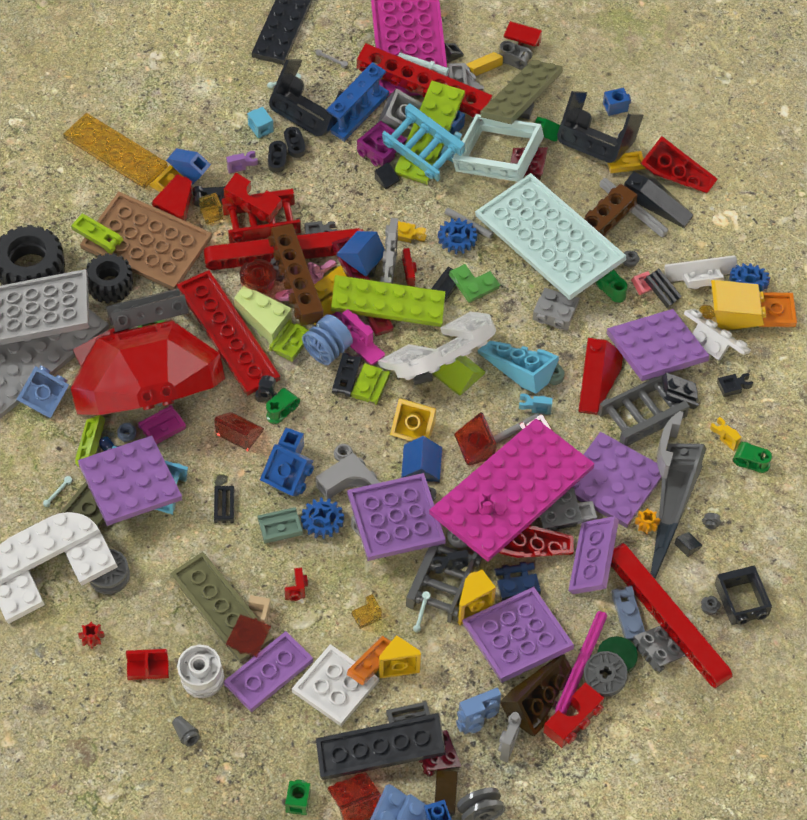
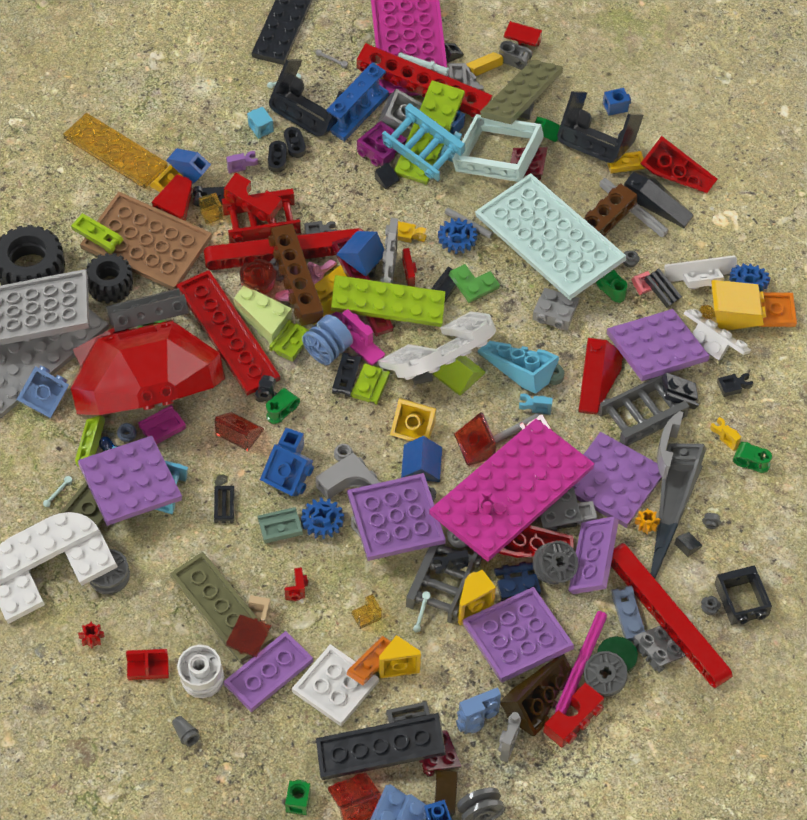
(555, 562): none -> dark grey wheel

